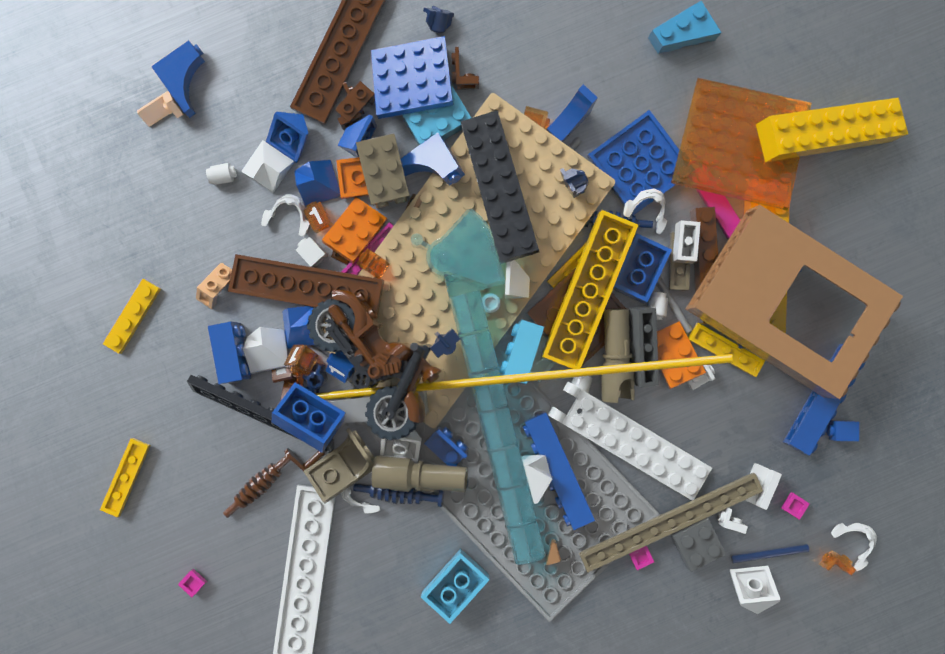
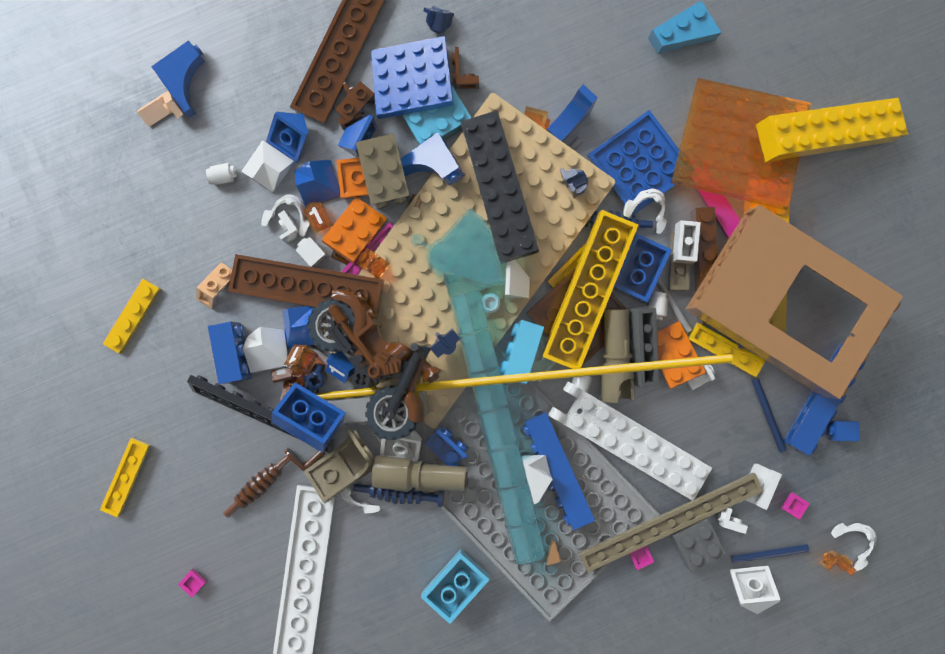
(288, 223): none -> white bracket
(769, 415): none -> dark blue bar

